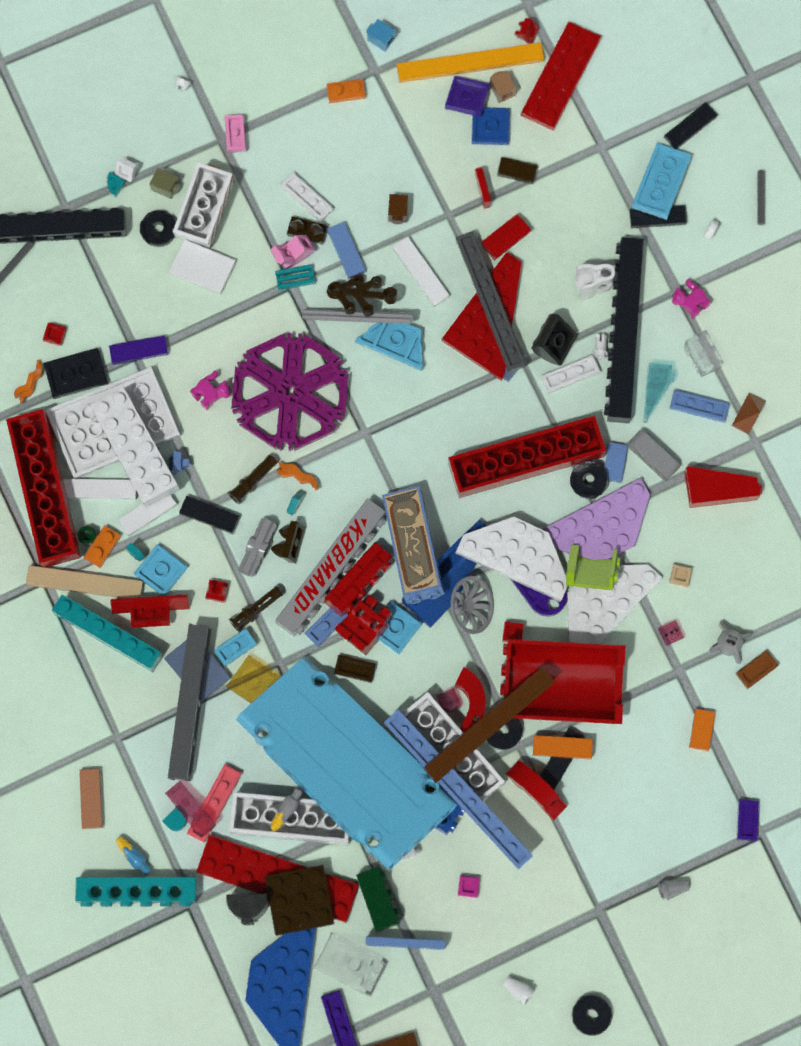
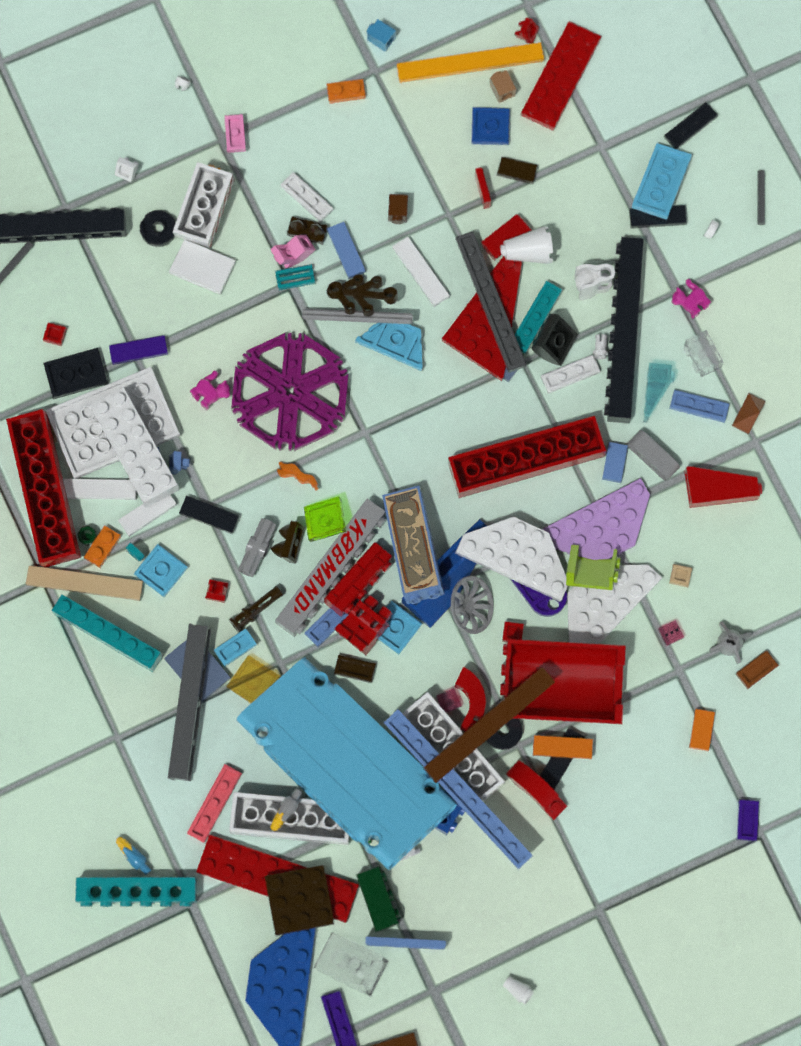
(27, 390): orange hair -> none
(90, 799): nougat tile -> none
(115, 184): teal tile -> none
(149, 610): red bracket -> none
(164, 183): olive brick -> none
(175, 820): teal tile -> none
(190, 809): clear pink tile -> none
(246, 485): dark brown pin -> none
(247, 906): pearl dark grey brick -> none
(295, 502): teal tile -> none
(324, 519): none -> clear neon green tile
(467, 96): dark purple tile -> none
(468, 886): dark pink tile -> none
(529, 247): none -> white cone
(537, 315): none -> teal plate
(592, 490): black tile -> none
(603, 1015): black tile -> none
(673, 888): light grey cone -> none

